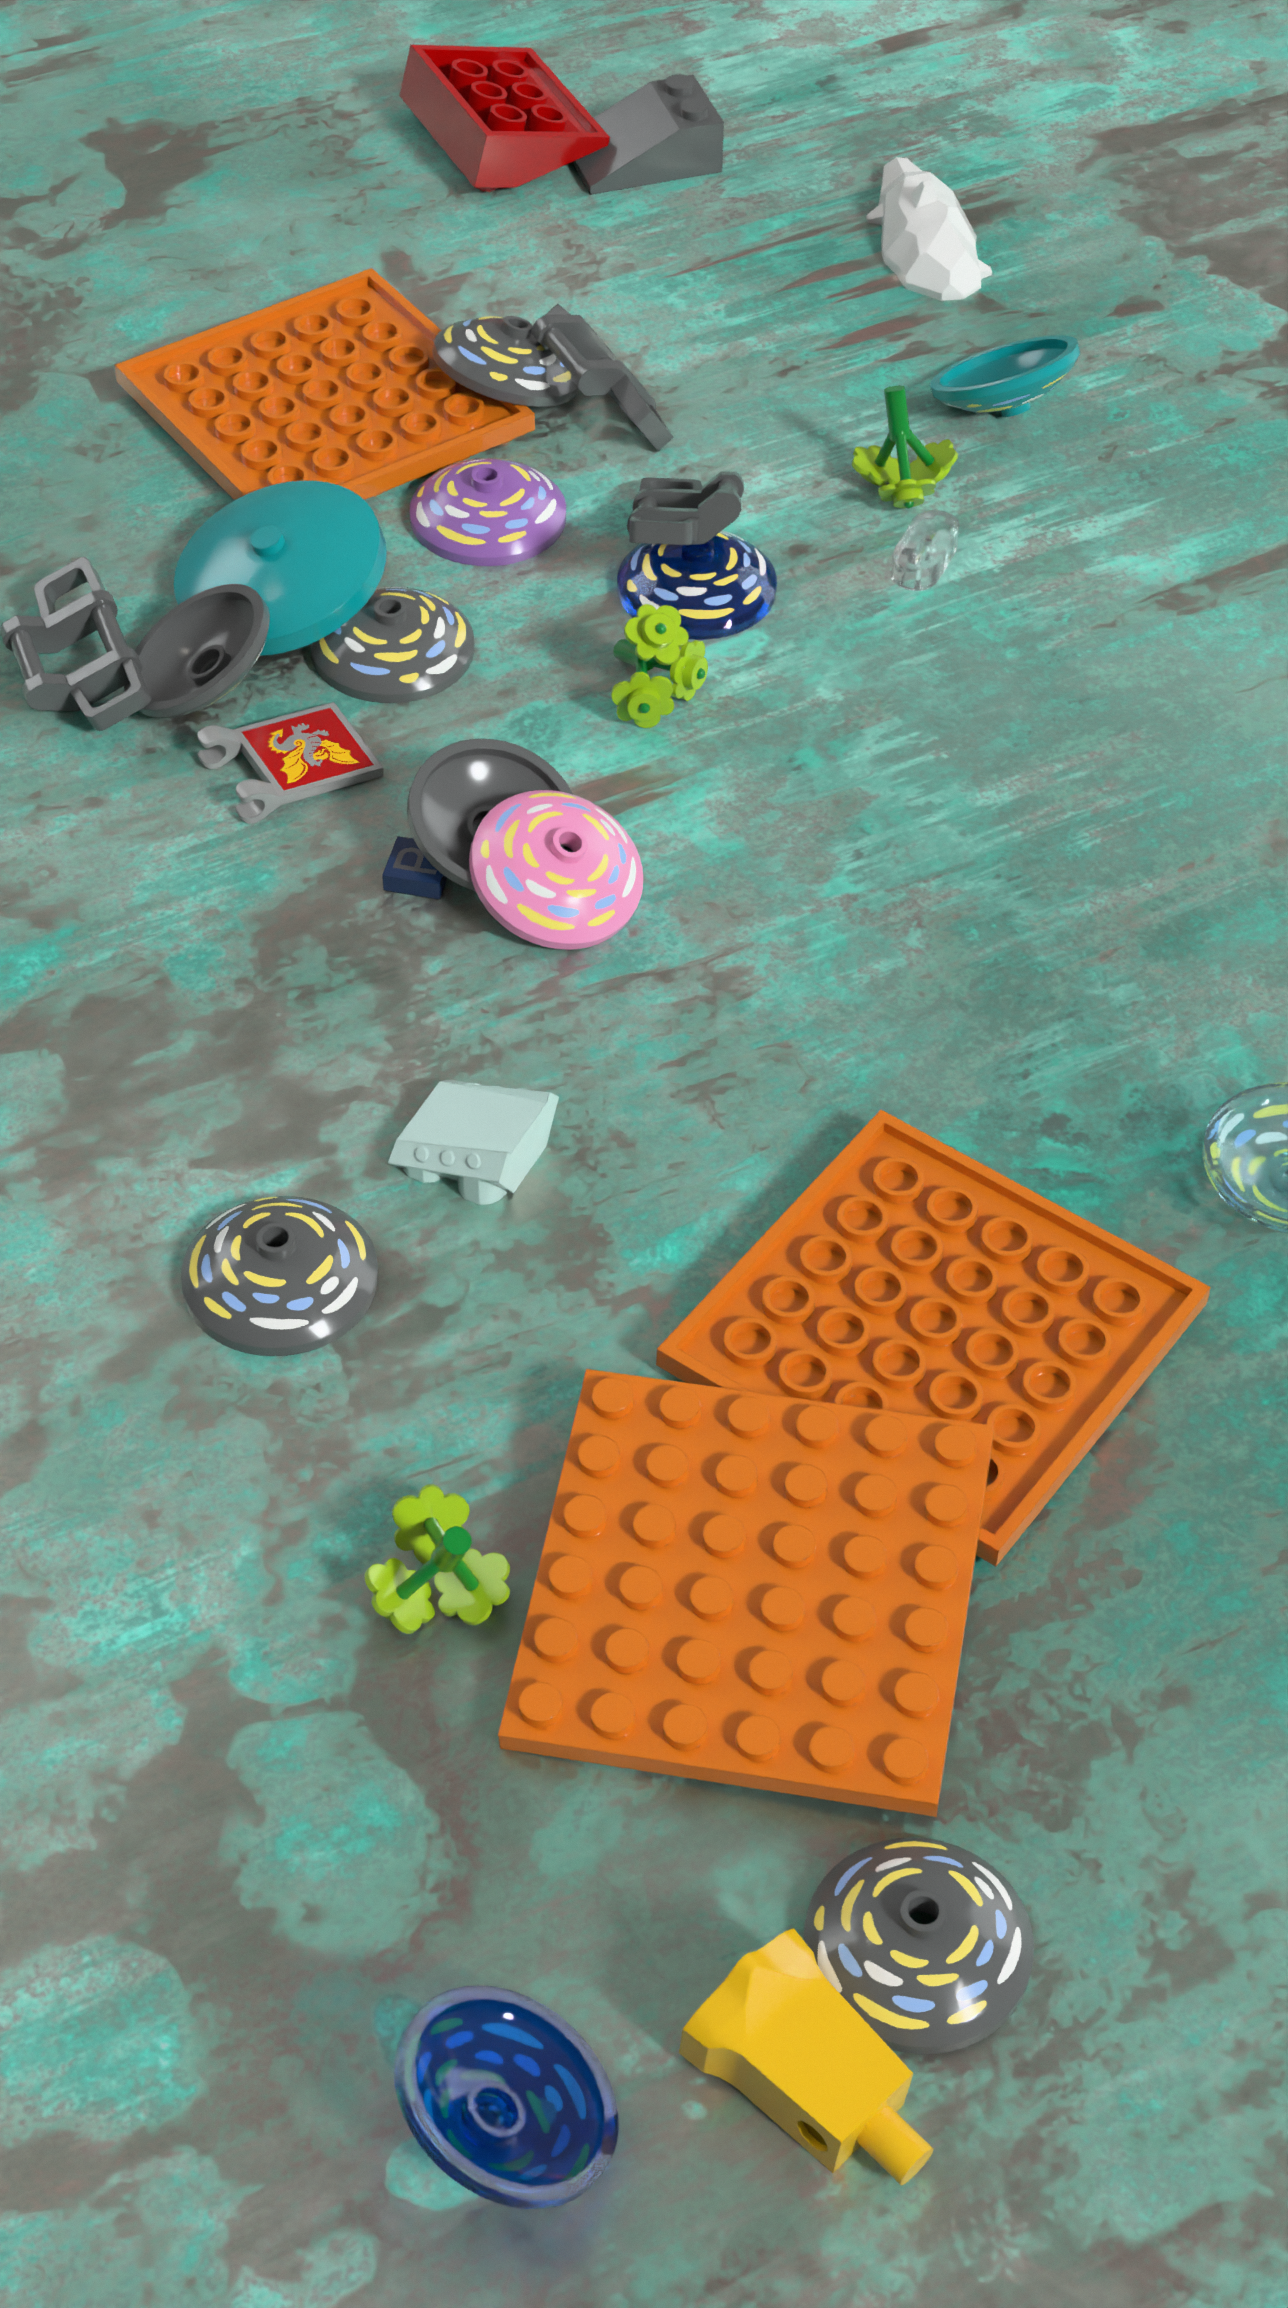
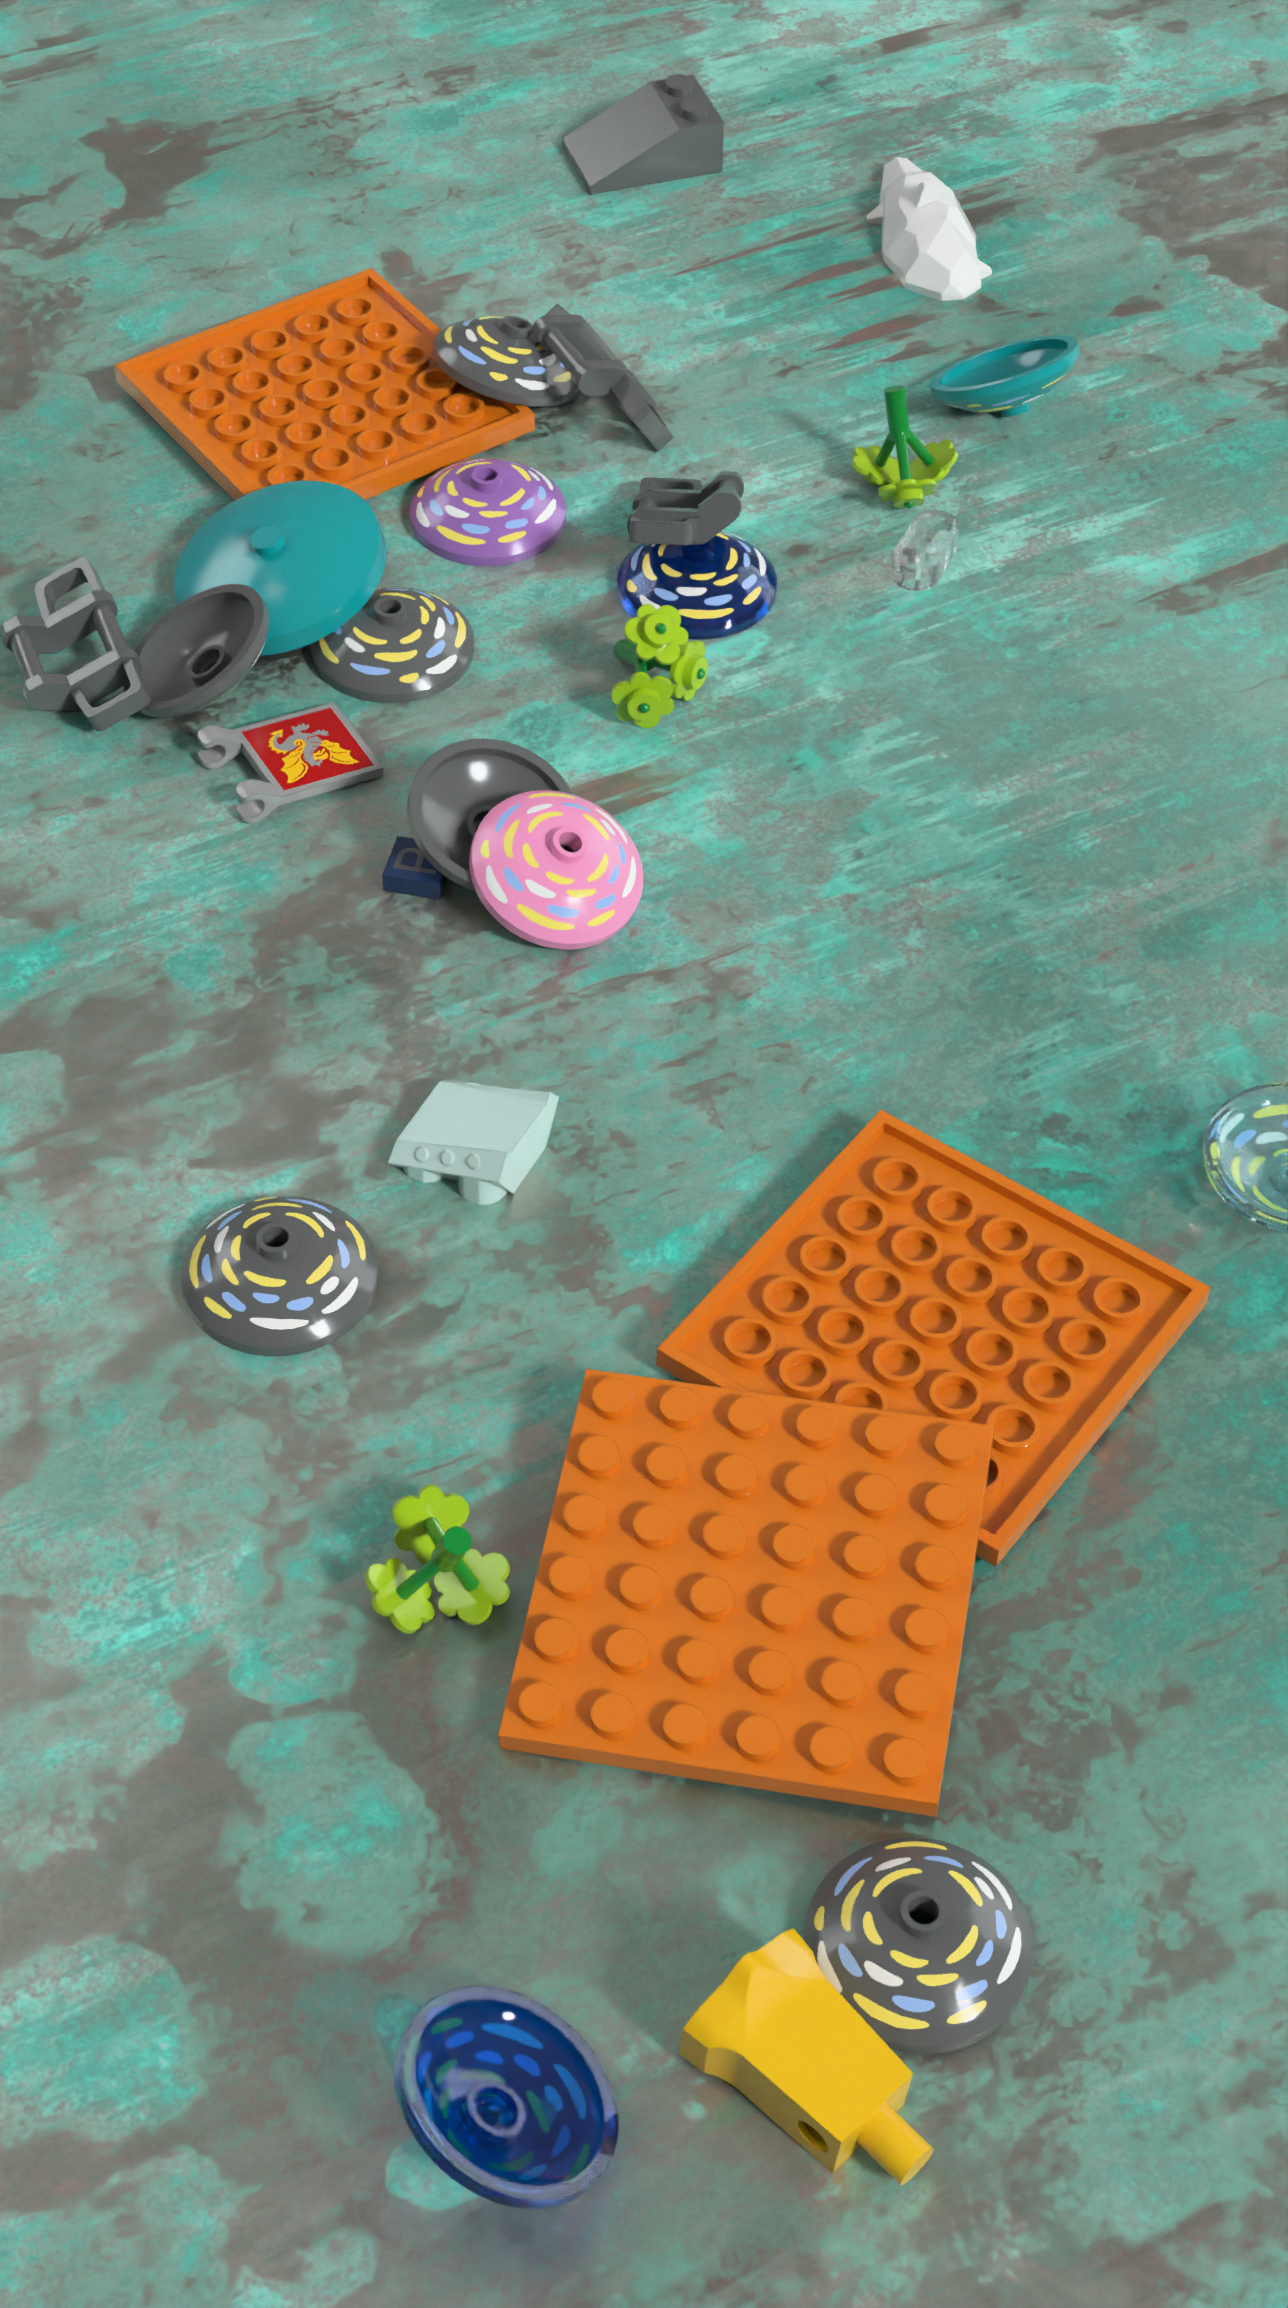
(498, 112): red slope -> none

